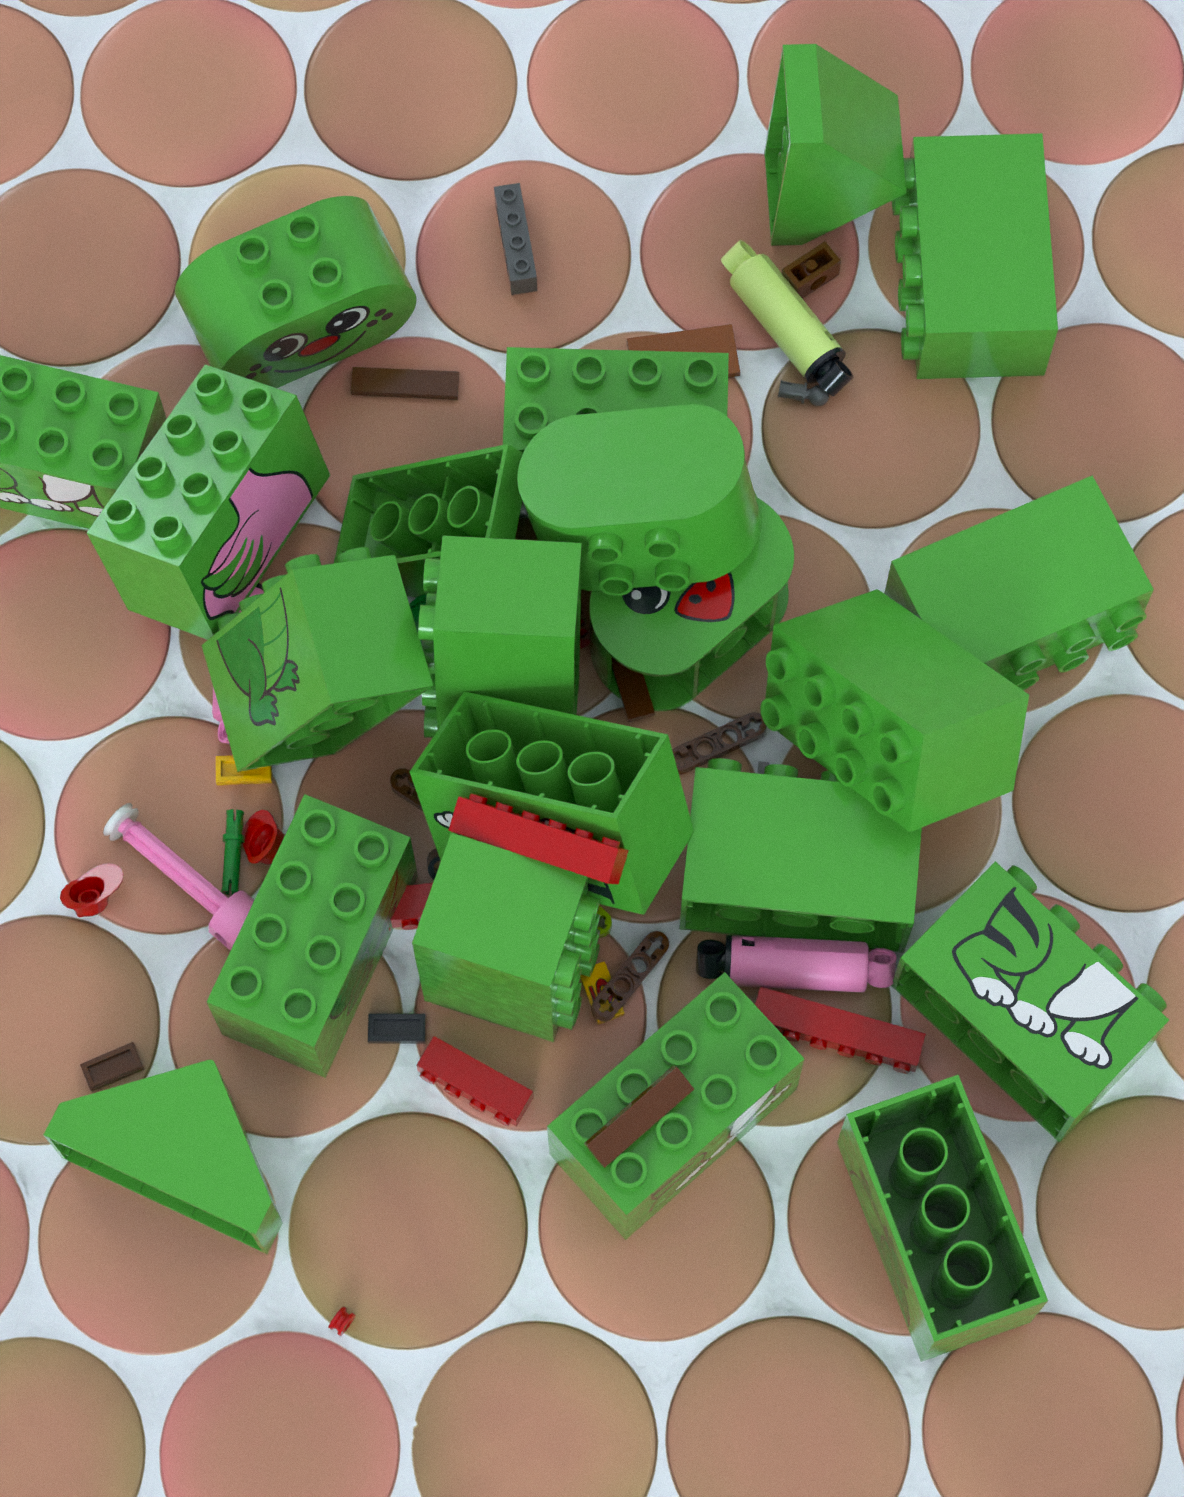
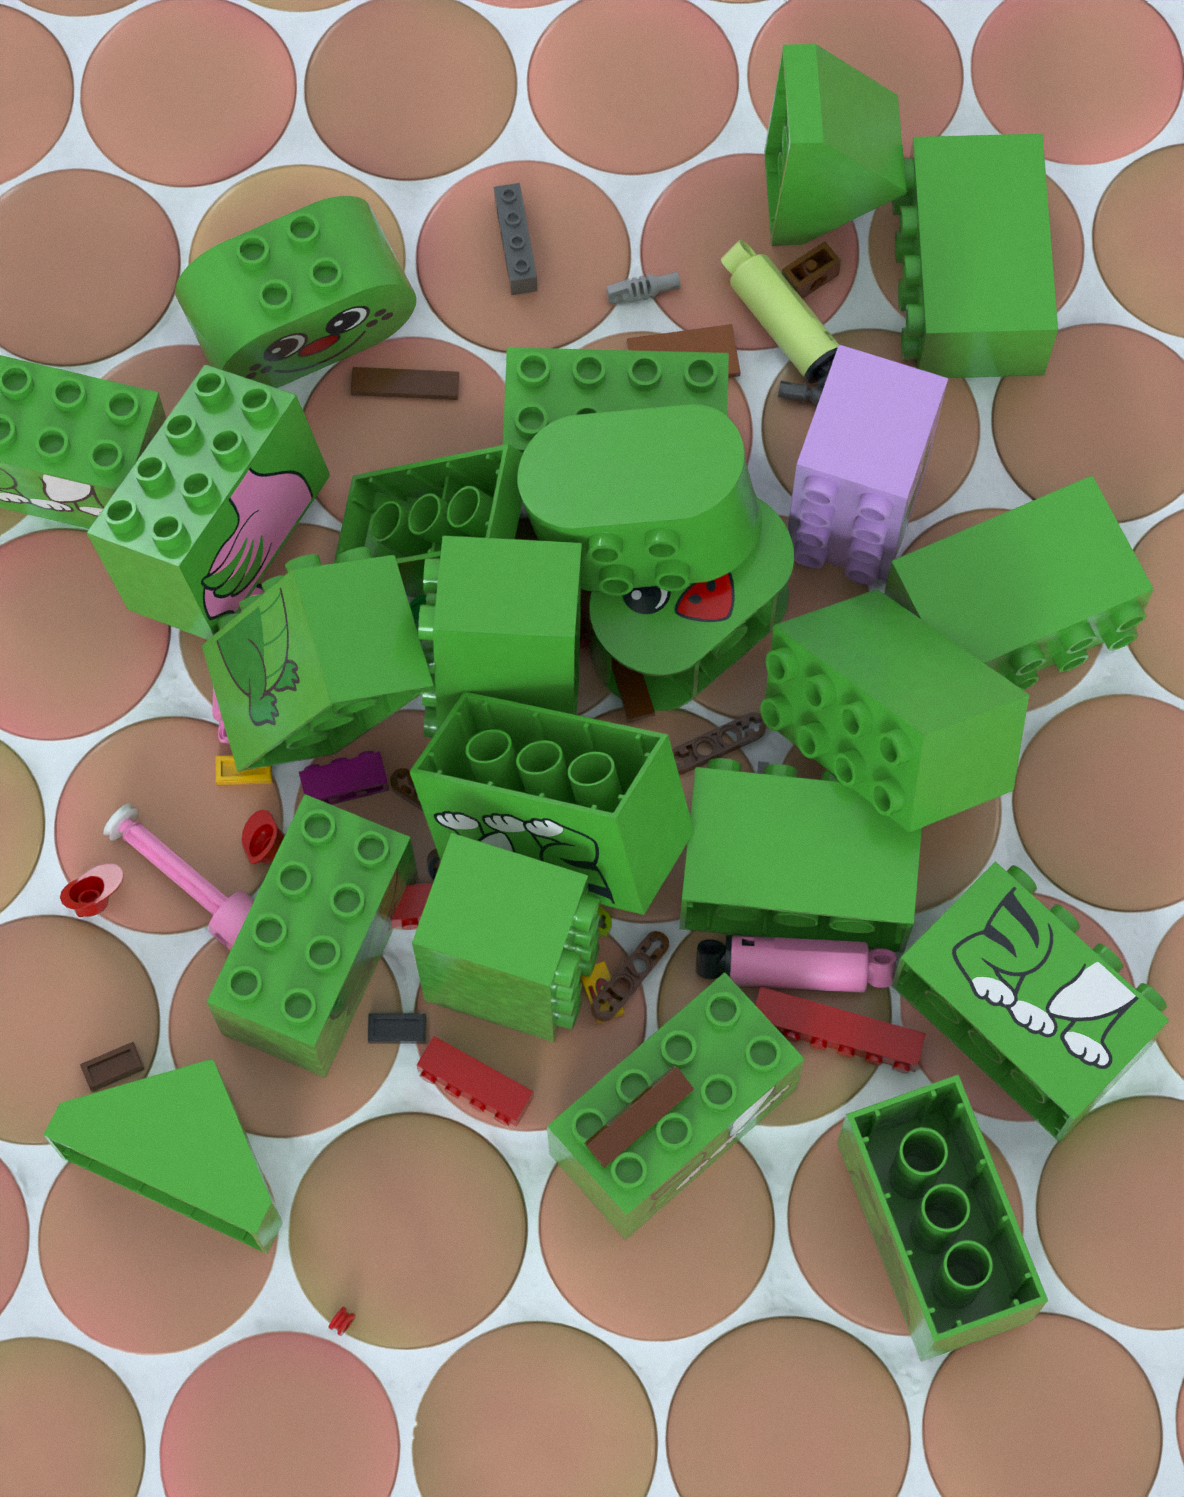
(232, 851): green pin -> none
(345, 778): none -> magenta brick
(538, 839): red brick -> none
(643, 287): none -> light grey hinge
(863, 464): none -> lavender brick

